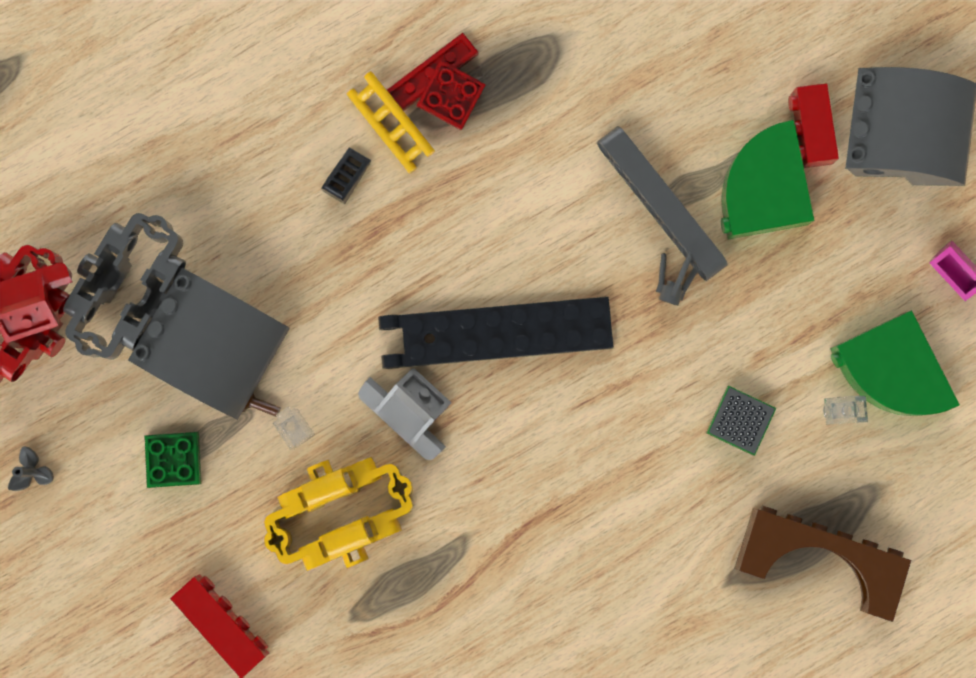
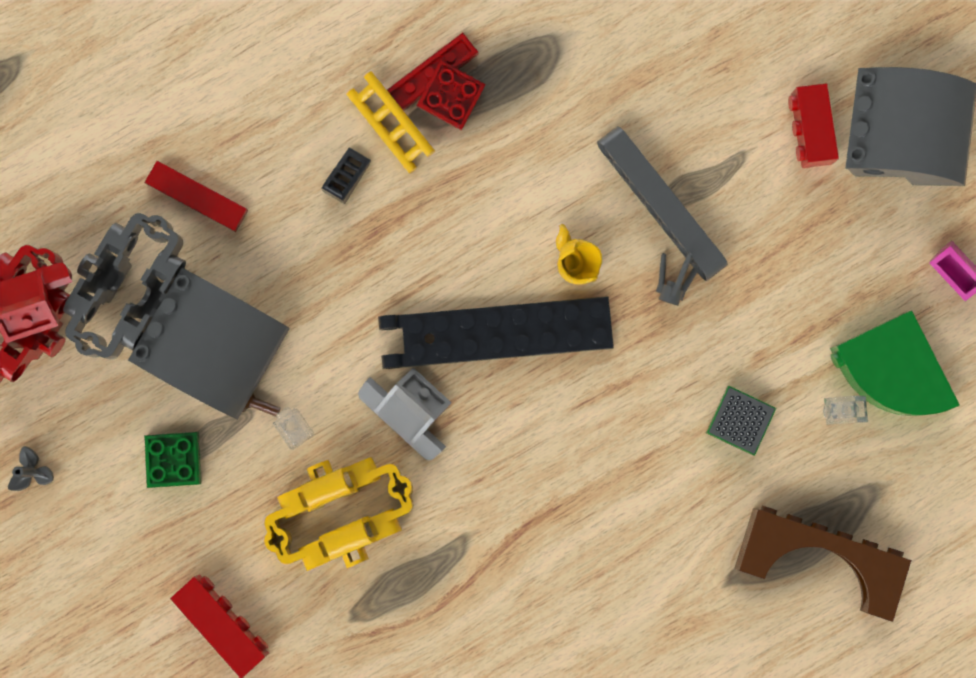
(196, 196): none -> red tile
(578, 259): none -> yellow hair
(766, 185): green brick -> none

